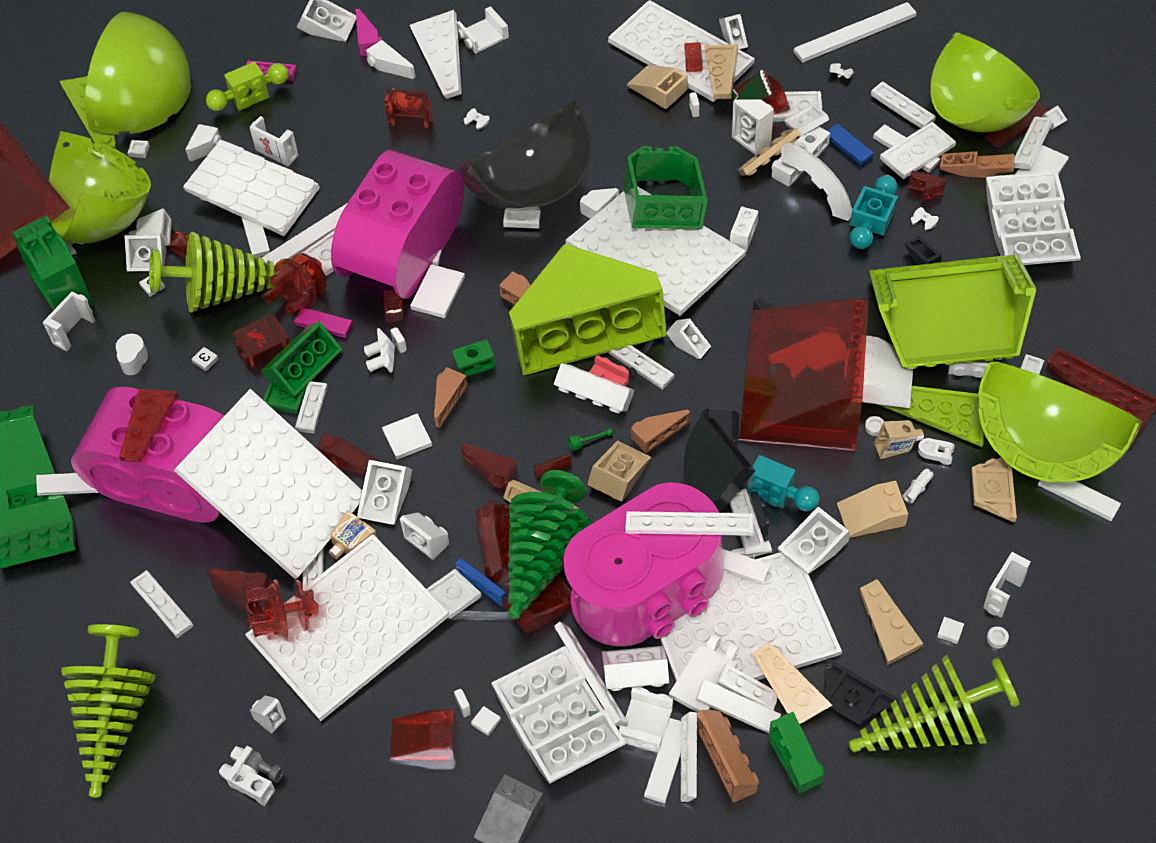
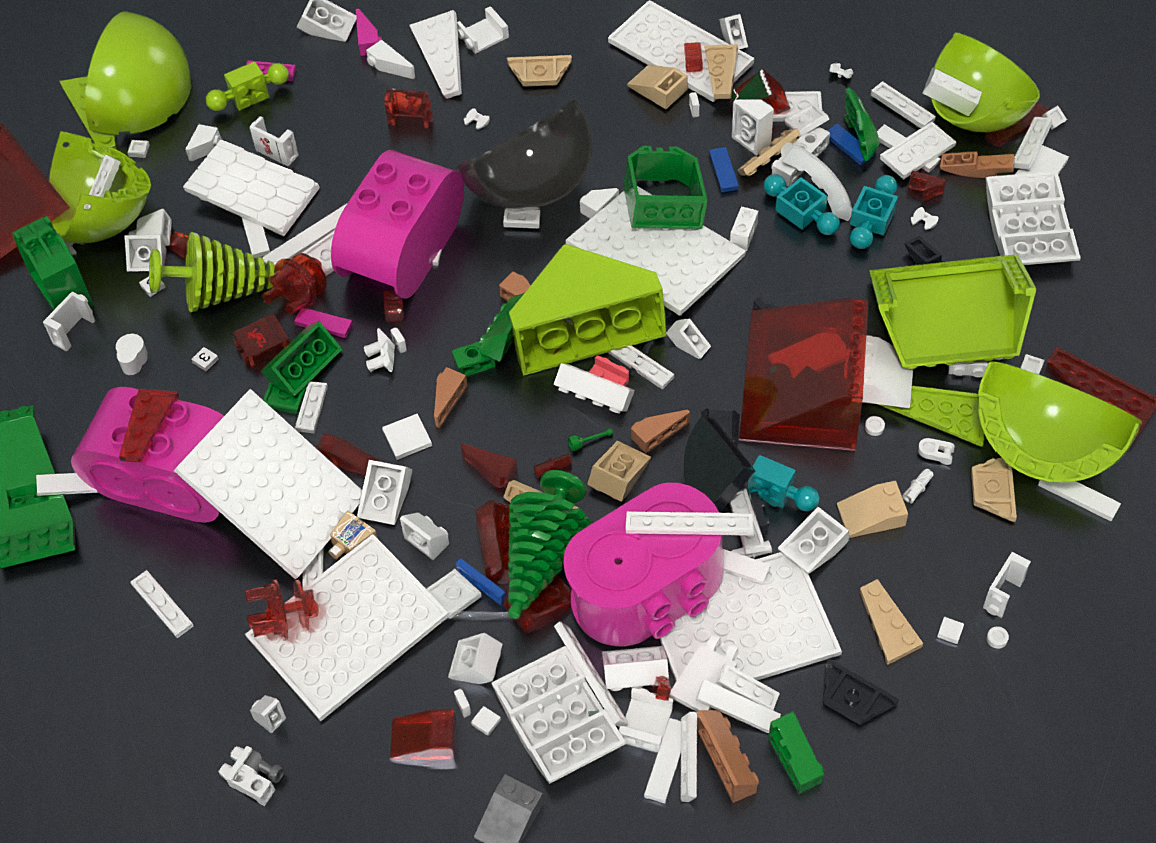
(104, 177): none -> white plate
(111, 690): lime plant -> none
(233, 587): clear red slope -> none
(437, 291): white tile -> none
(476, 659): none -> white slope
(499, 334): none -> green slope
(539, 69): none -> tan wing
(662, 688): none -> clear red piece
(723, 169): none -> blue tile
(790, 685): tan wing -> none
(801, 203): none -> teal brick
(854, 32): white tile -> none
(859, 119): none -> green wedge
(896, 438): tan torso -> none
(951, 92): none -> white slope
(951, 704): lime plant -> none

